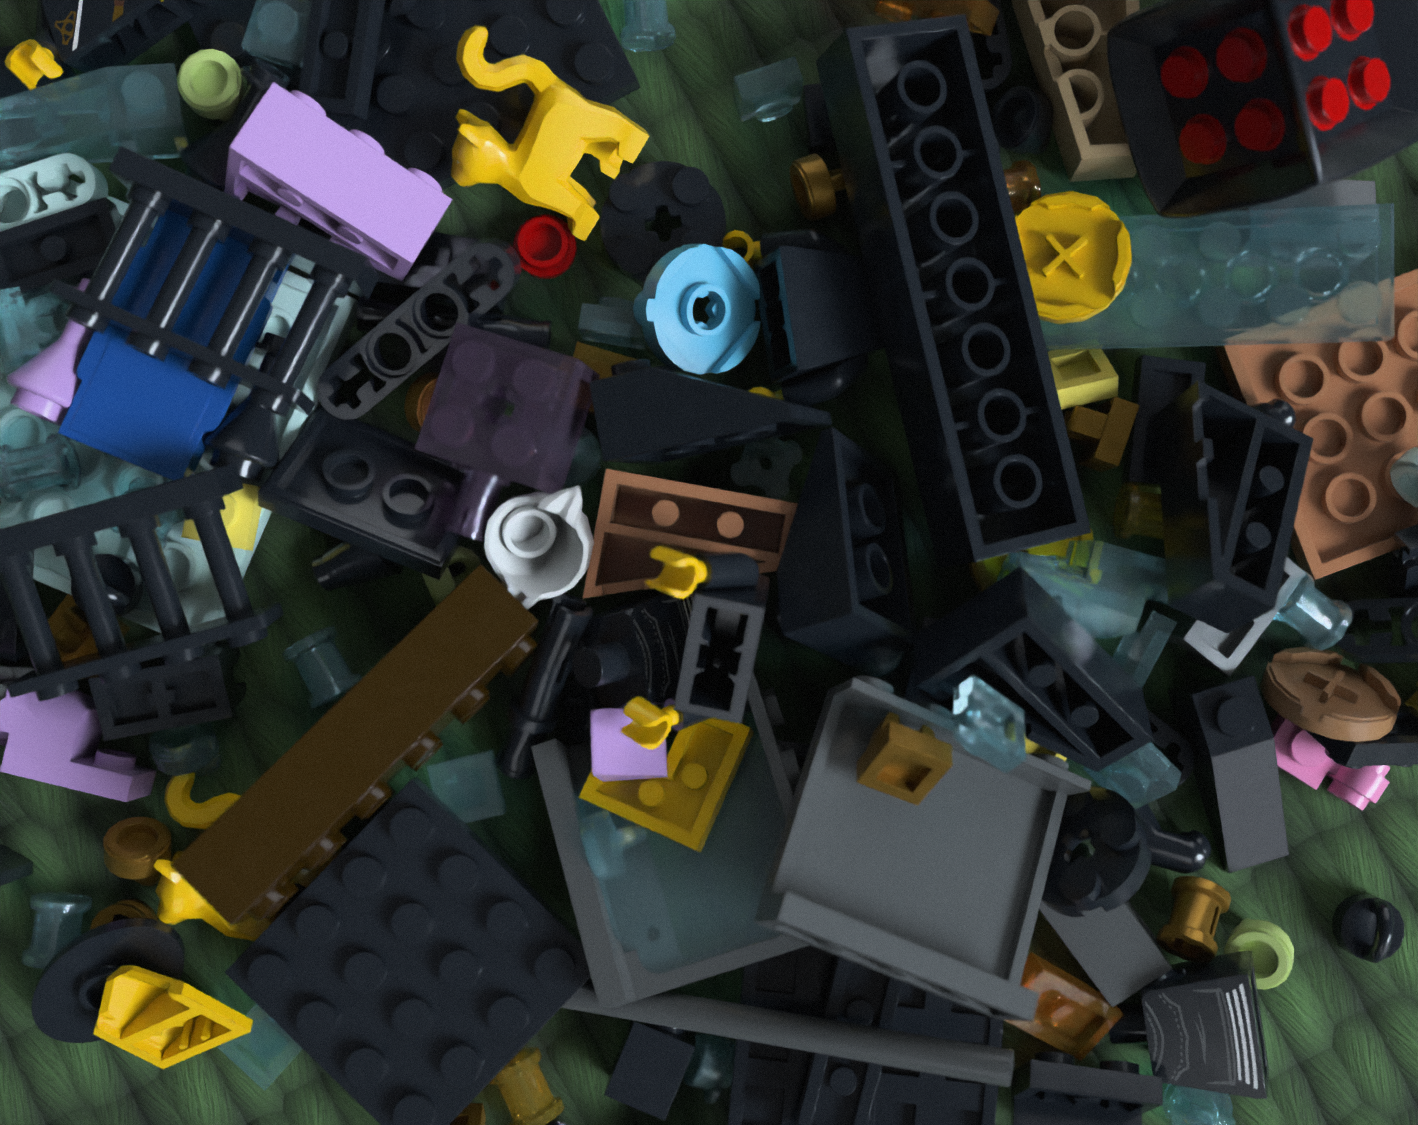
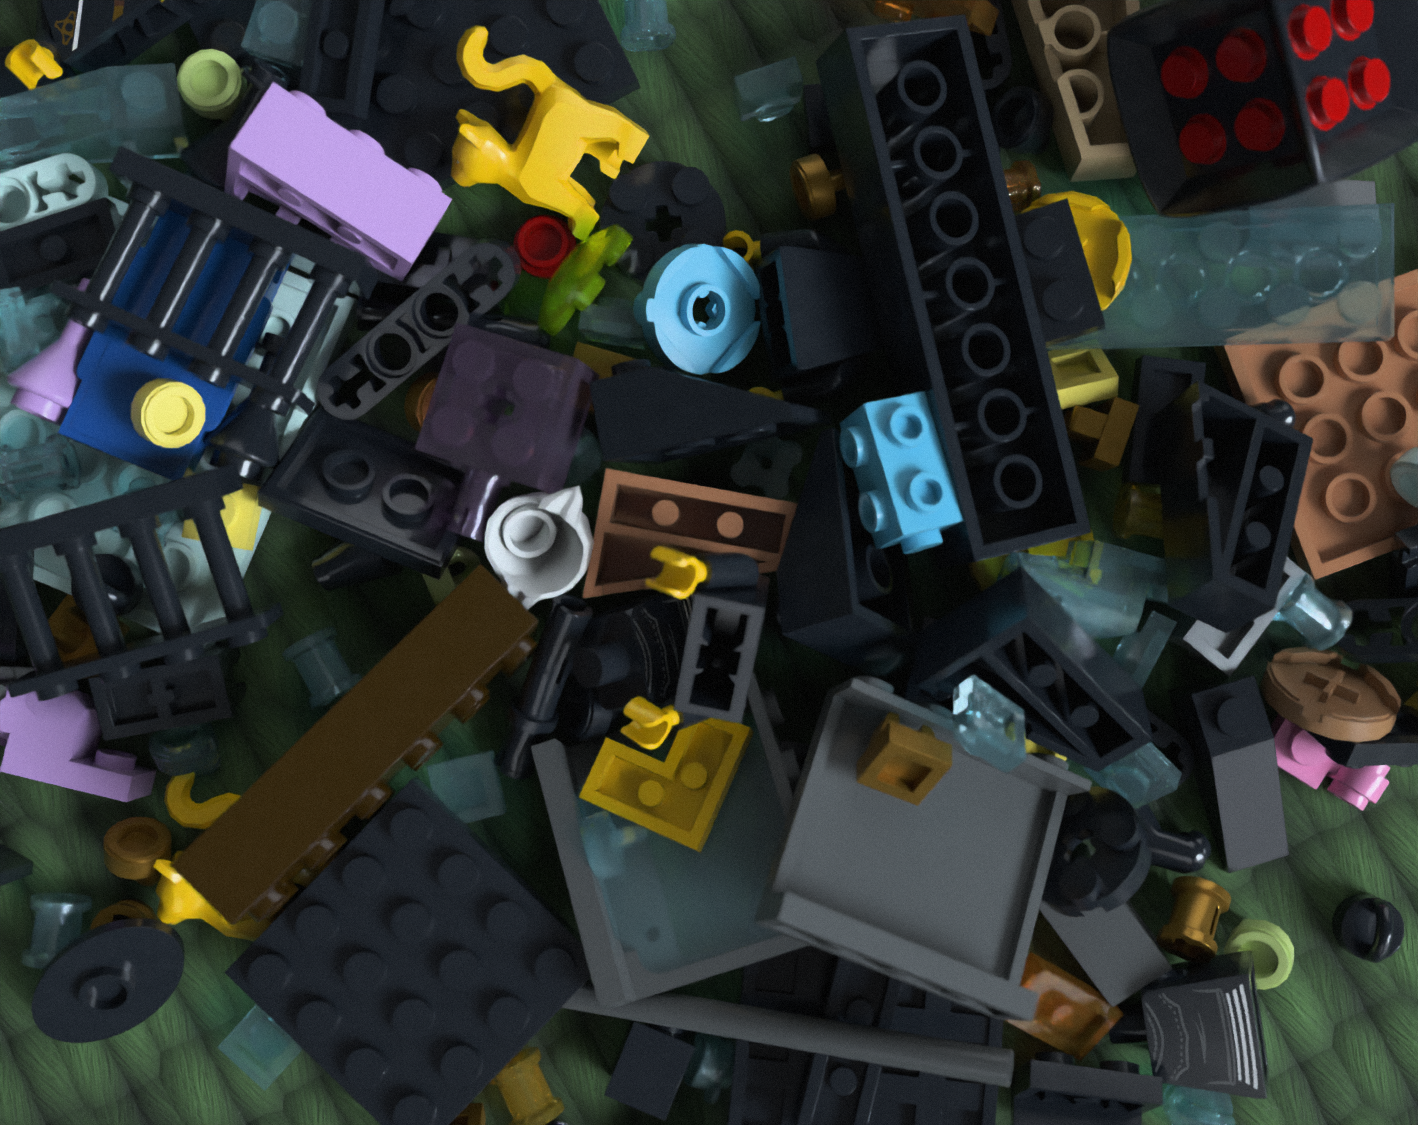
(163, 1017): yellow slope -> none
(167, 412): none -> light yellow tile
(578, 277): none -> clear neon green dish
(618, 756): lavender slope -> none
(900, 472): none -> medium azure brick
(1059, 273): none -> black plate

